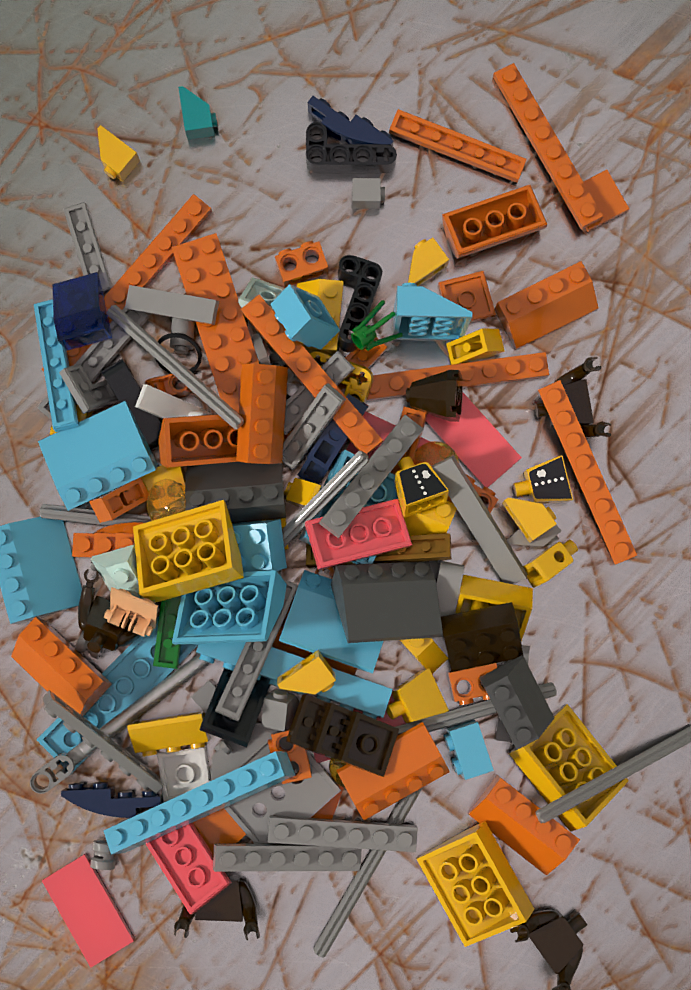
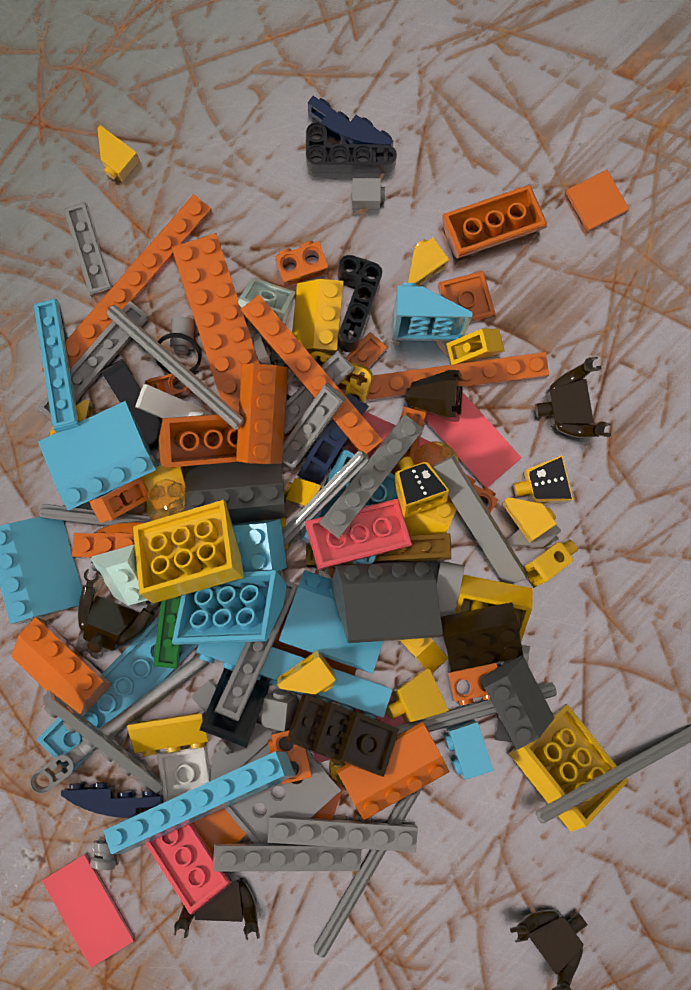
(80, 312): clear blue slope -> none
(87, 395): light grey tile -> none
(127, 606): light nougat hinge -> none
(172, 304): light grey tile -> none
(197, 115): teal slope -> none
(304, 317): medium azure brick -> none
(364, 335): green plant -> none
(457, 145): orange plate -> none
(476, 885): yellow slope -> none
(515, 823): orange slope -> none
(547, 146): orange plate -> none
(547, 305): orange slope -> none
(587, 472): orange plate -> none

